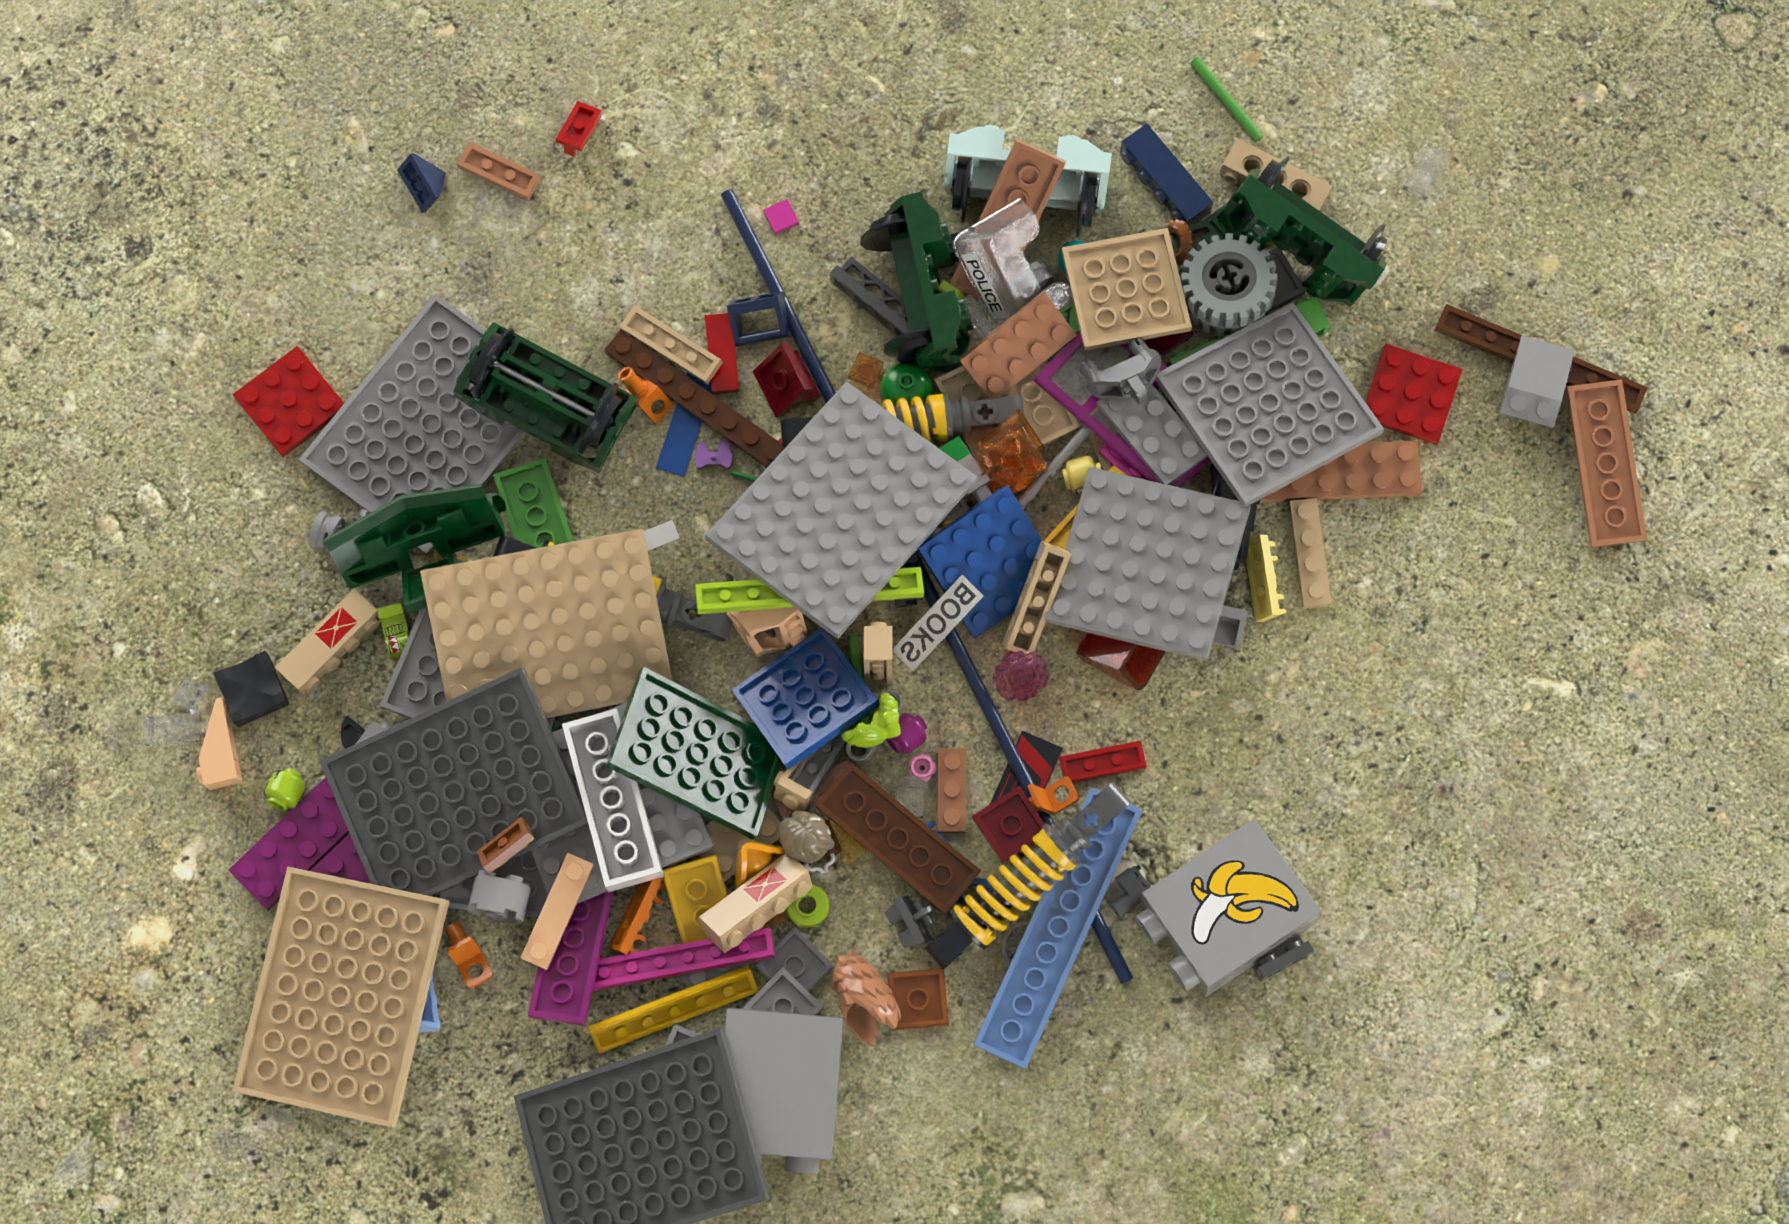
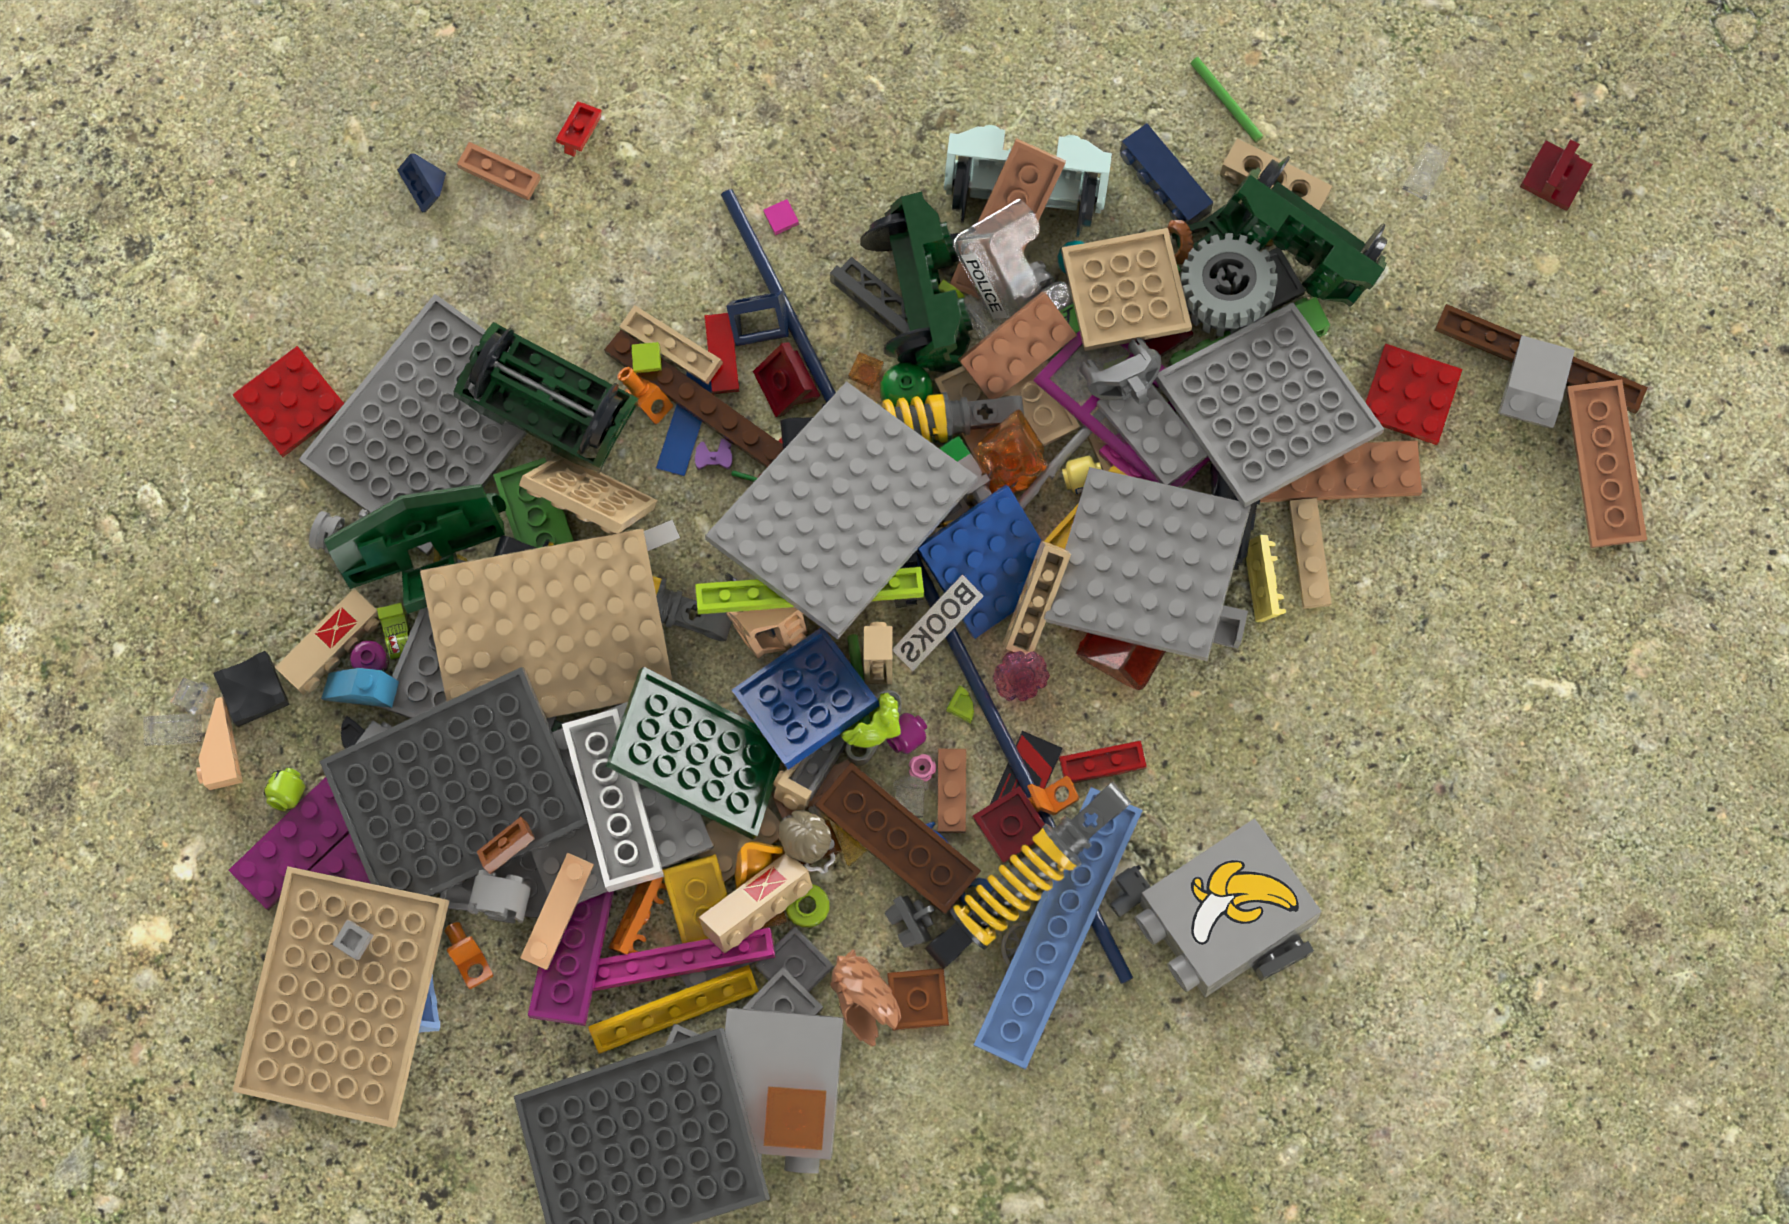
(353, 940): none -> light grey plate
(361, 687): none -> dark azure slope
(369, 656): none -> magenta head
(588, 494): none -> tan plate
(646, 357): none -> lime tile
(795, 1118): none -> clear orange tile
(961, 705): none -> lime tile
(1557, 174): none -> dark red bracket

